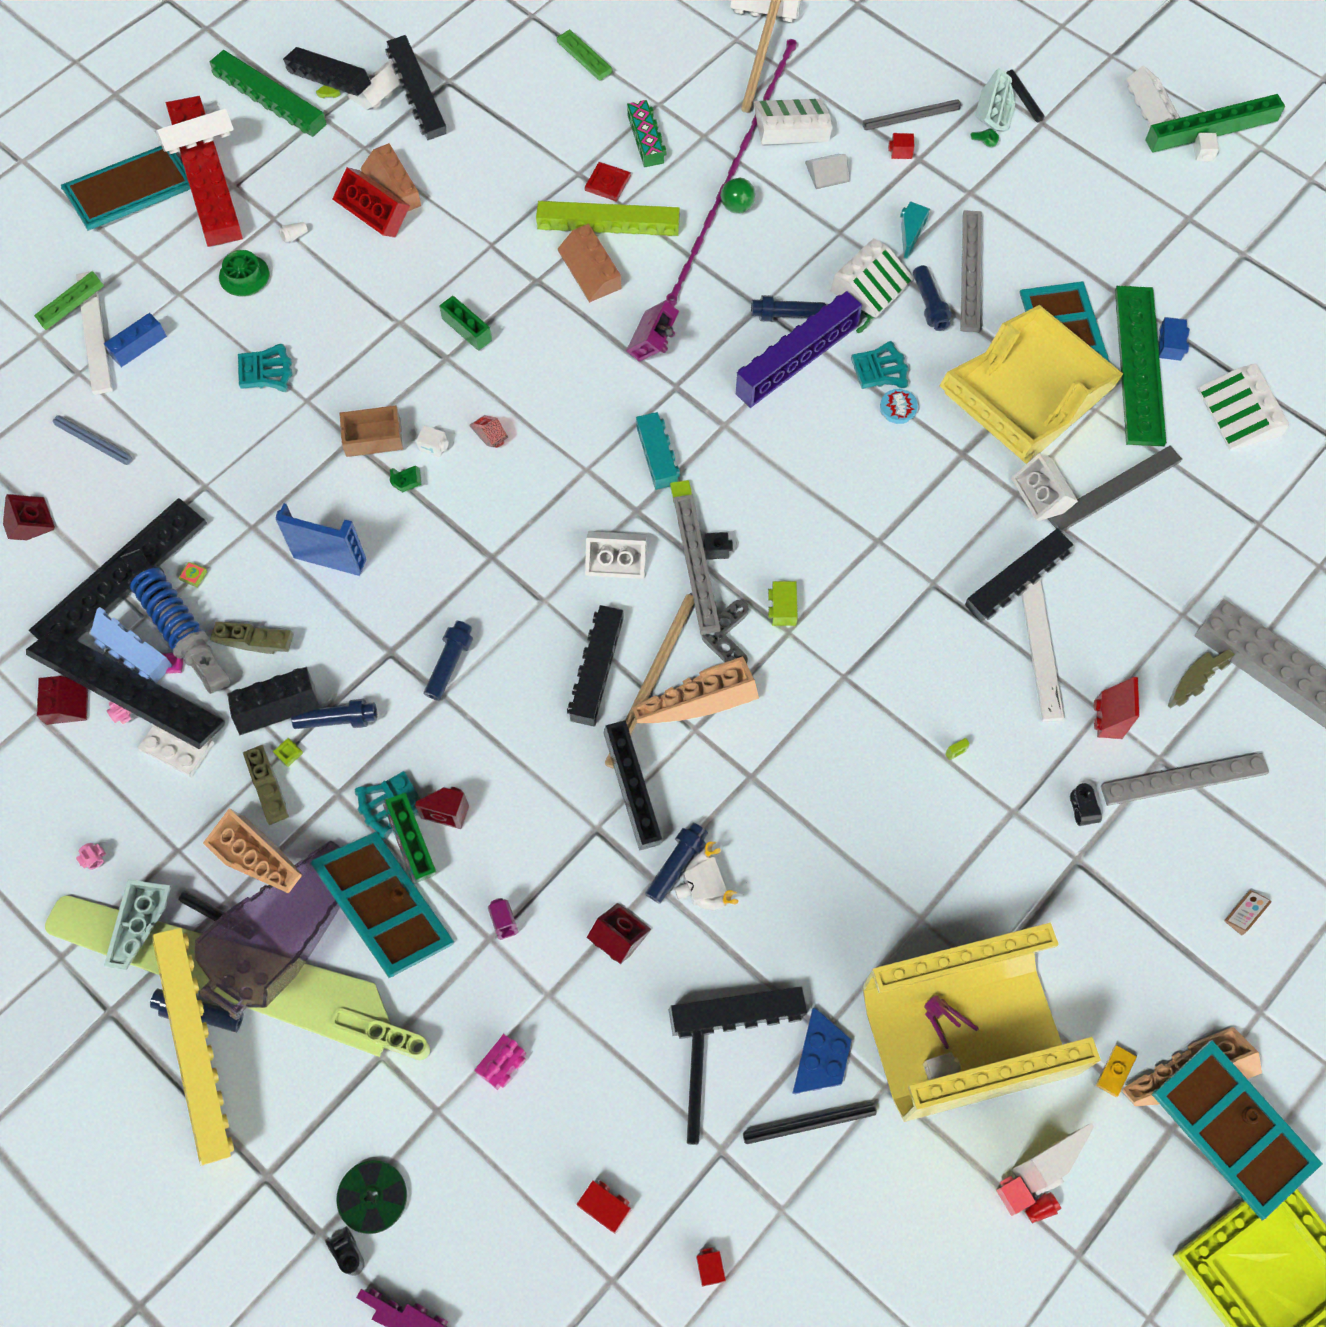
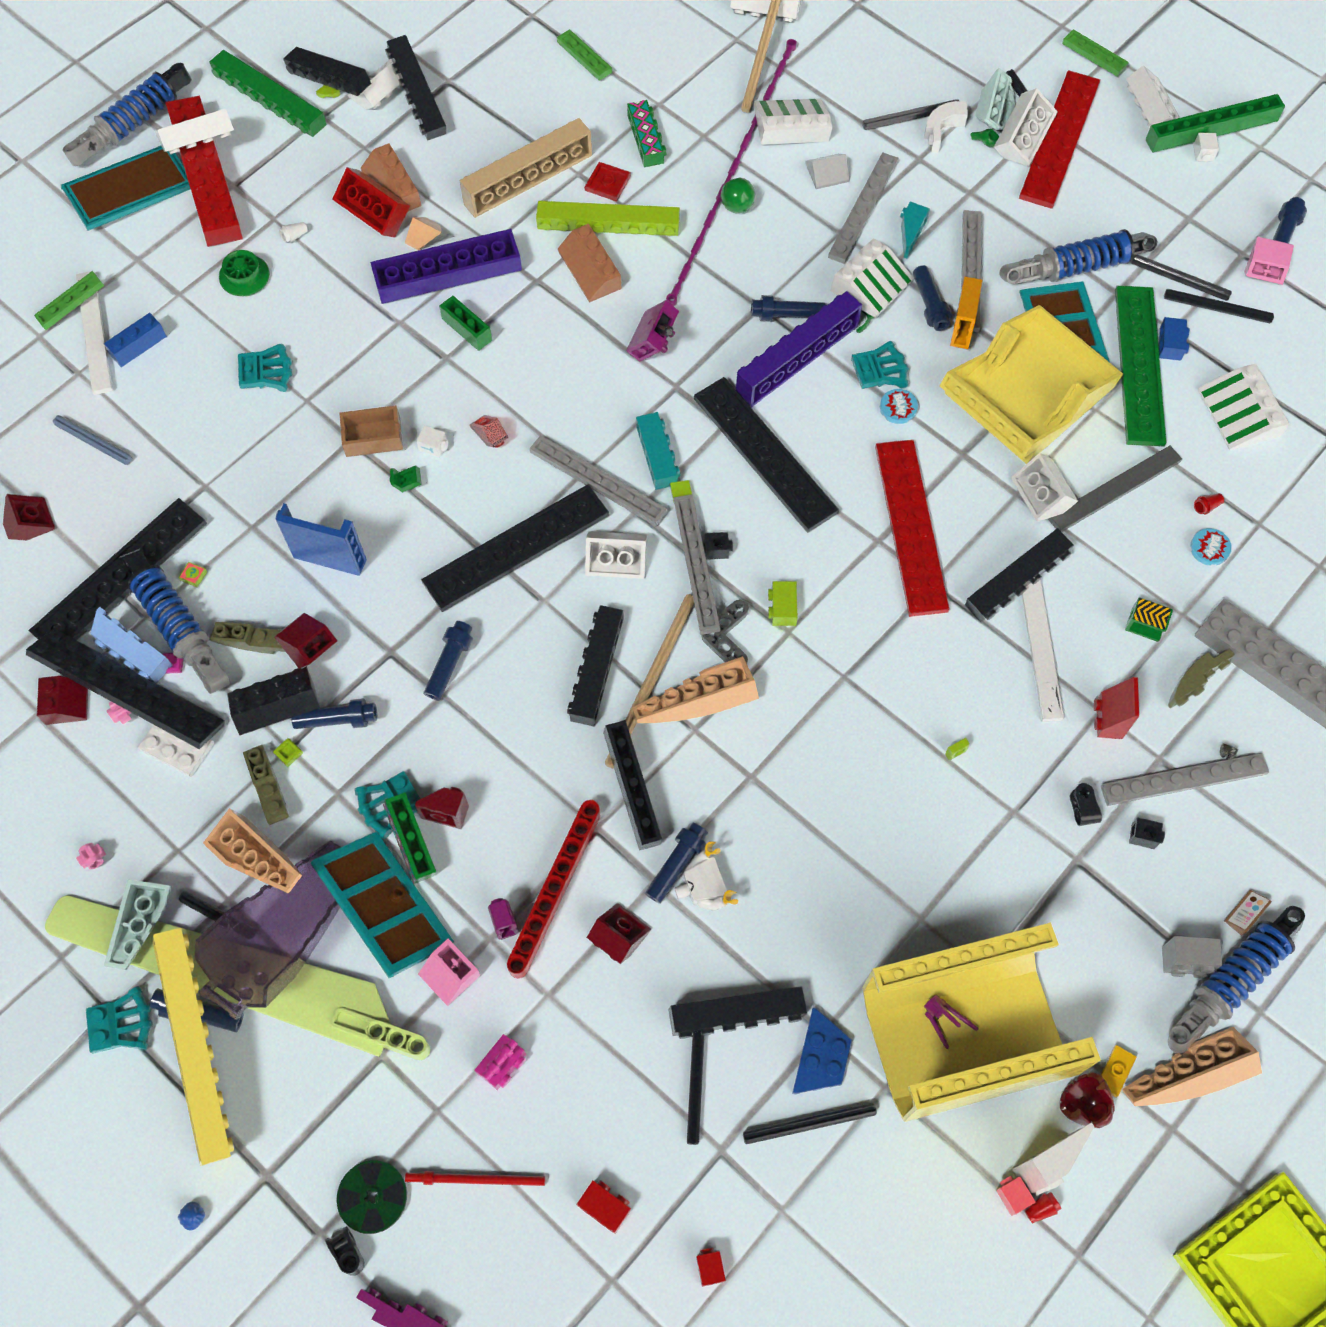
(104, 1024): none -> teal plate
(114, 123): none -> piece
(191, 1216): none -> blue piece
(305, 640): none -> dark red slope
(421, 232): none -> light nougat slope
(431, 1177): none -> red bar
(446, 266): none -> dark purple brick
(448, 972): none -> bright pink slope
(514, 547): none -> black plate
(526, 167): none -> tan brick
(548, 896): none -> red beam
(598, 480): none -> light grey plate
(766, 454): none -> black plate
(863, 207): none -> light grey plate
(901, 146): red brick -> none
(911, 528): none -> red plate
(941, 1066): white brick -> none
(946, 115): none -> white arch
(966, 312): none -> light orange slope
(1026, 128): none -> white slope
(1060, 140): none -> red plate
(1080, 257): none -> piece
(1088, 1101): none -> dark red hair
(1095, 52): none -> bright green plate
(1138, 837): none -> black brick
(1148, 619): none -> piece
(1181, 277): none -> black axle
(1191, 956): none -> light grey brick
(1208, 503): none -> red cone
(1210, 546): none -> tile
(1219, 306): none -> black axle
(1227, 751): none -> clear smoke hinge
(1237, 977): none -> piece
(1237, 1130): door -> none
(1269, 260): none -> bright pink slope
(1290, 215): none -> dark blue piece

